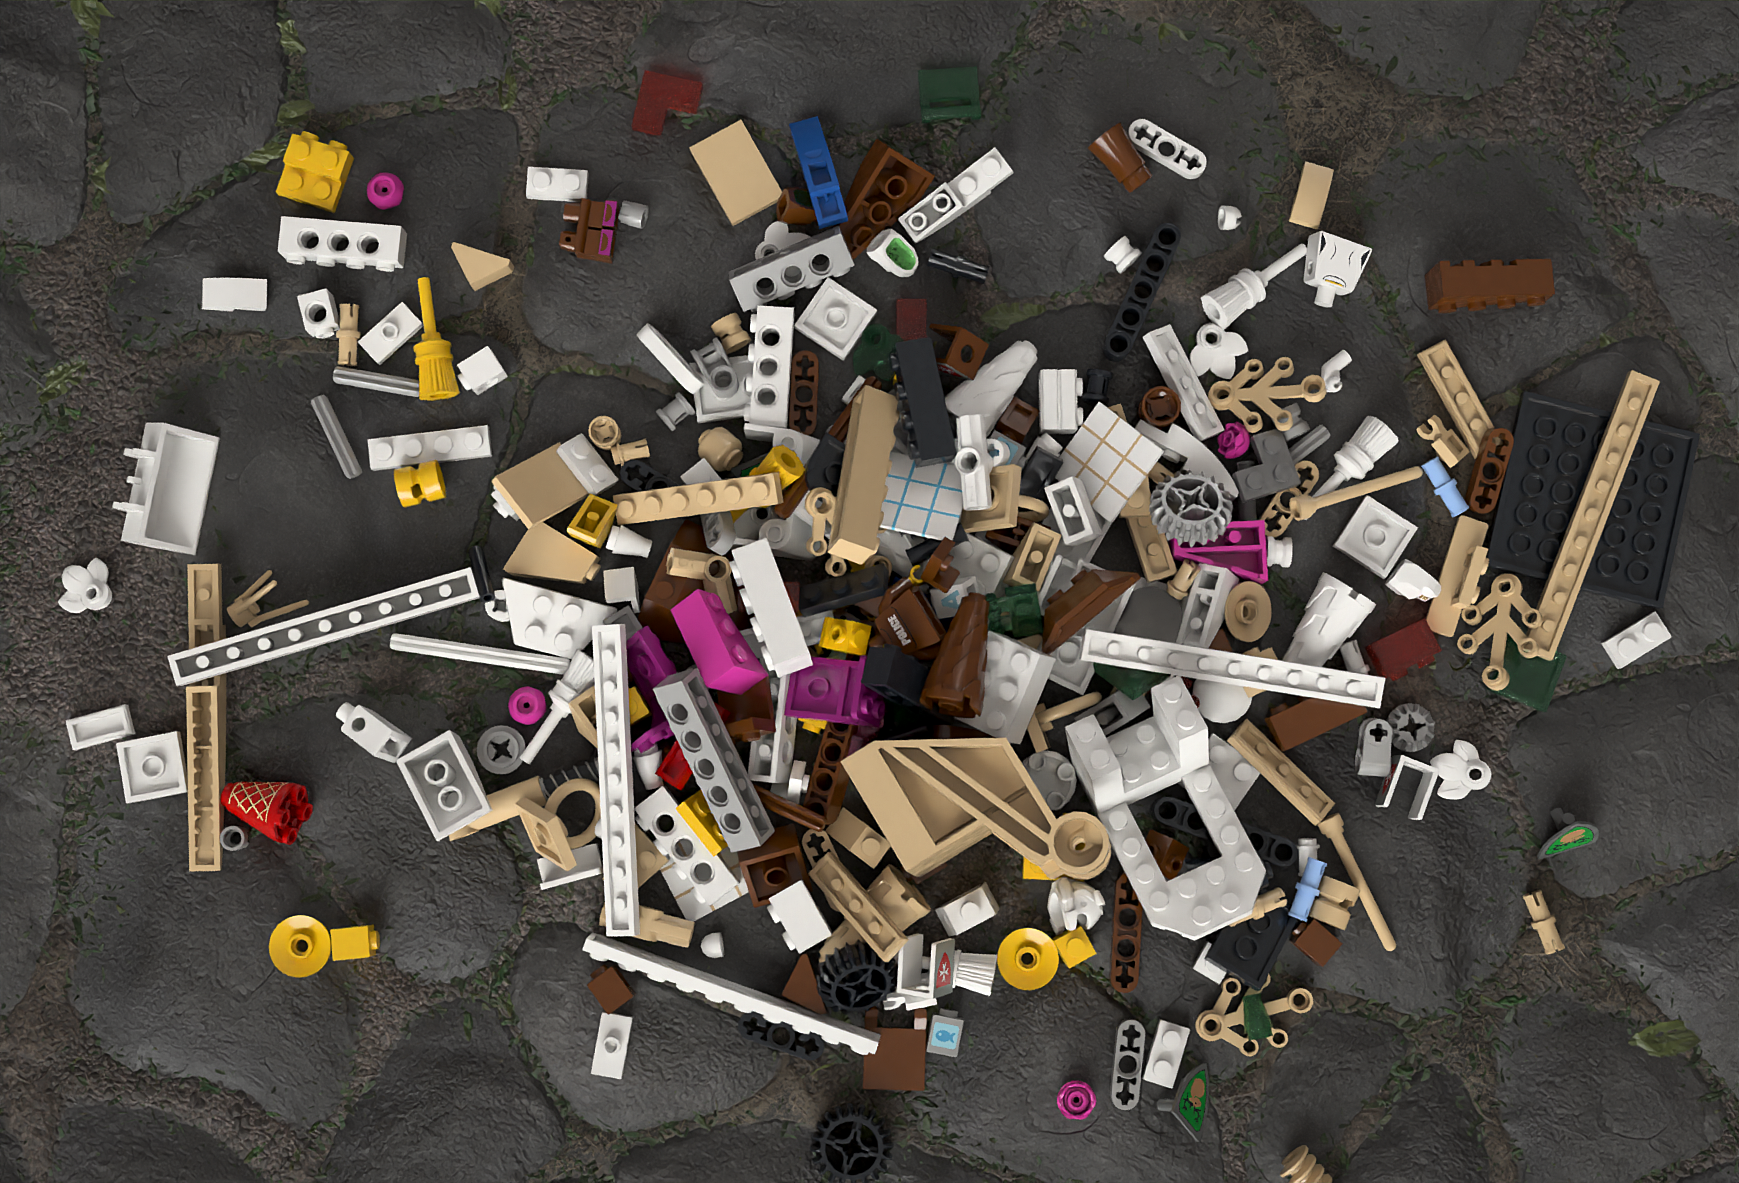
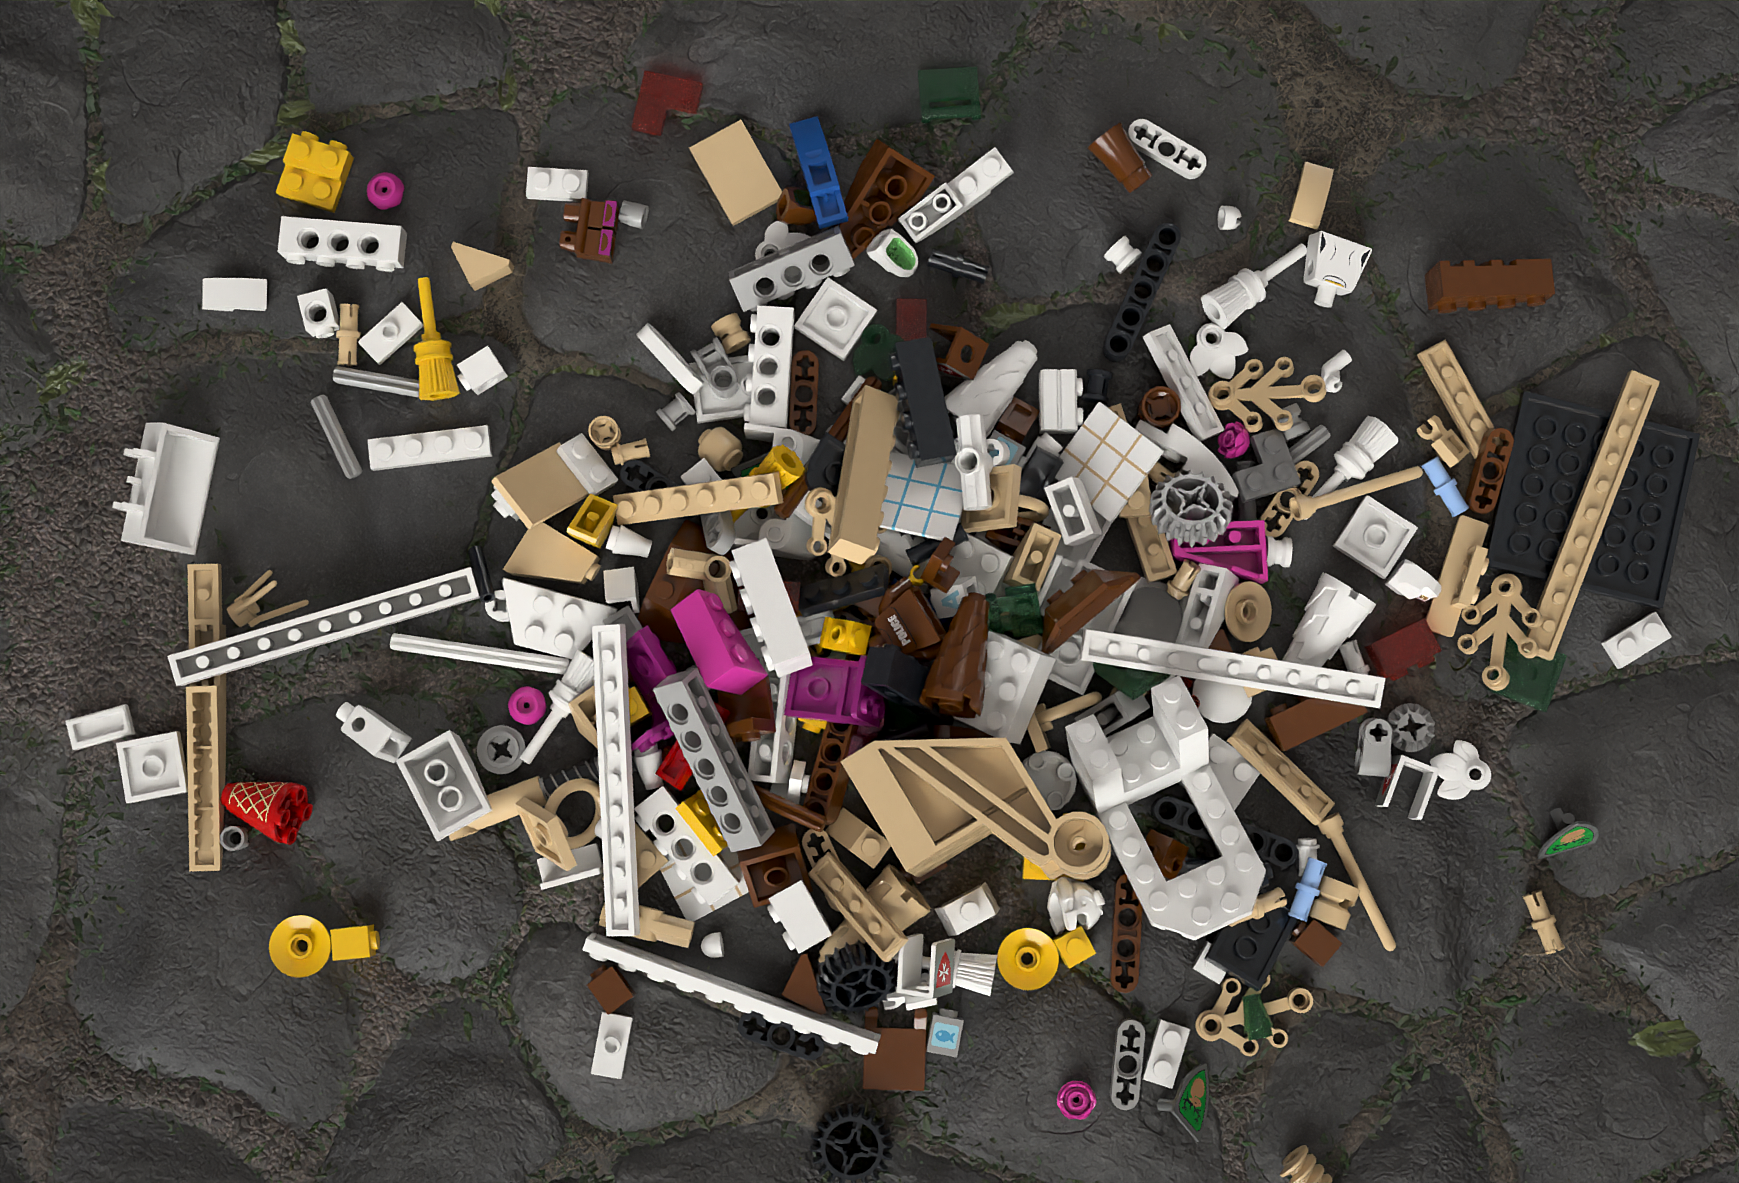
(83, 584): white plate -> none
(420, 483): yellow wheel -> none

